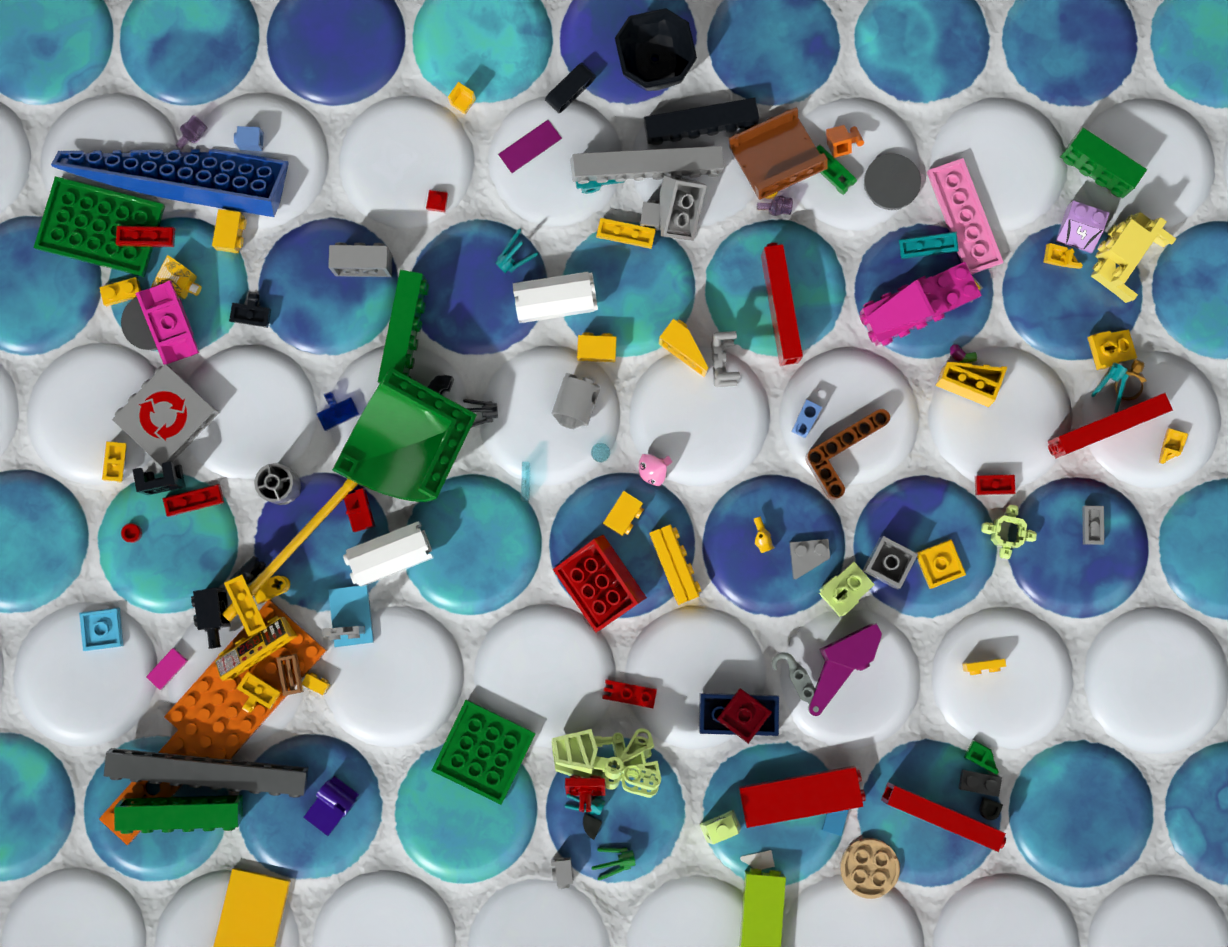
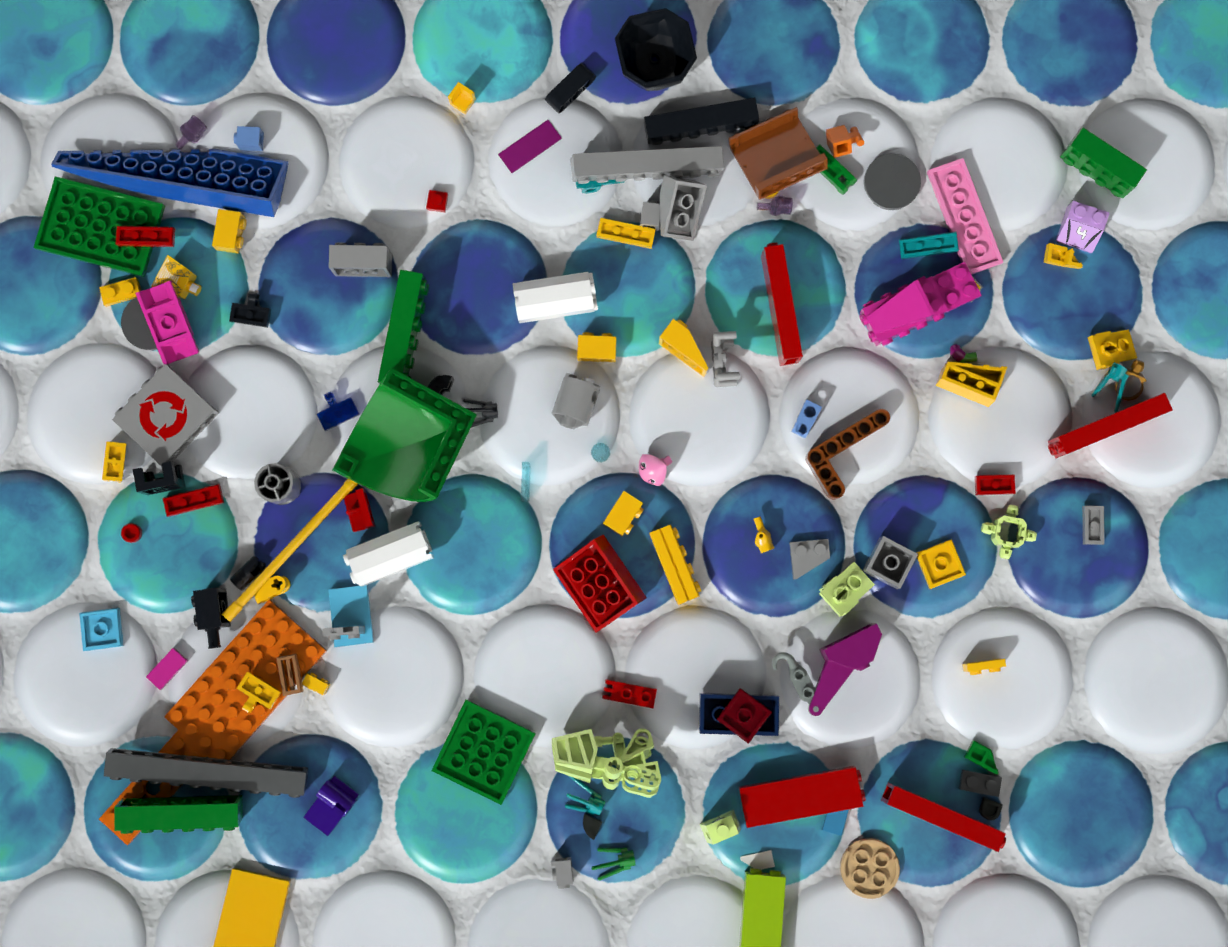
(245, 605): yellow plate -> none
(254, 649): slope -> none
(505, 261): teal plant -> none
(585, 789): red plate -> none
(1126, 247): light yellow piece -> none
(1172, 445): yellow slope -> none

